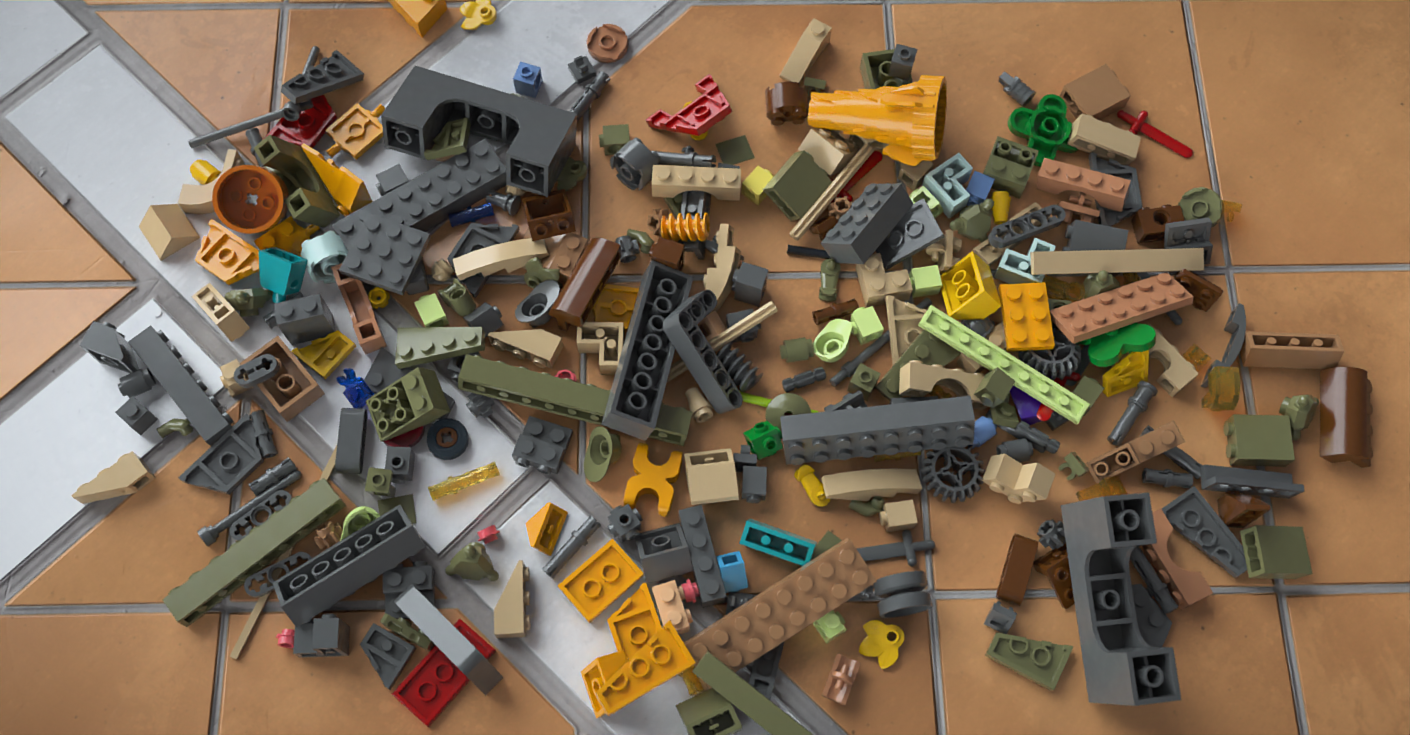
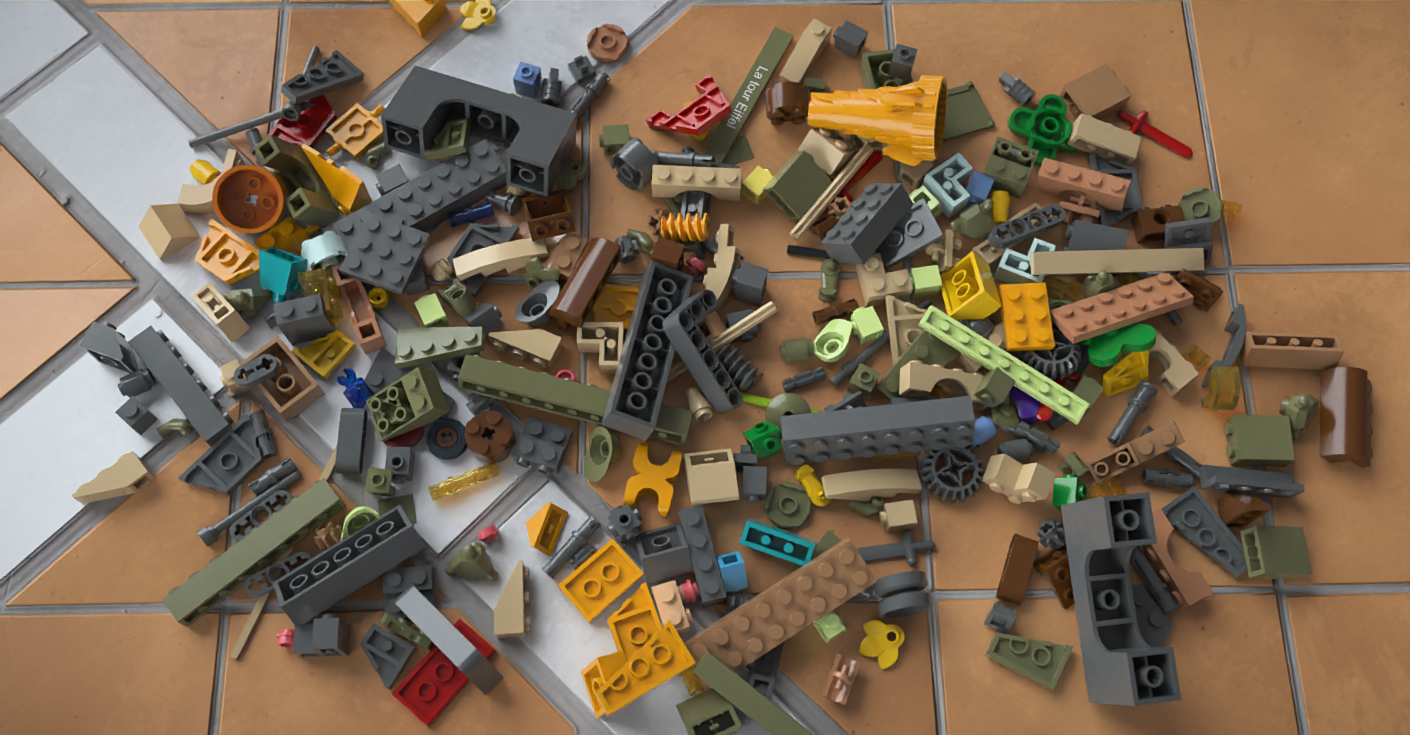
(321, 282): none -> clear yellow bracket
(374, 155): none -> olive arm
(485, 425): none -> reddish brown brick
(551, 89): none -> dark grey hinge
(582, 556): none -> dark grey piece
(695, 265): none -> coral plate
(748, 95): none -> olive tile
(787, 506): none -> olive tile
(850, 38): none -> dark grey brick
(965, 112): none -> olive container
(1068, 490): none -> green brick

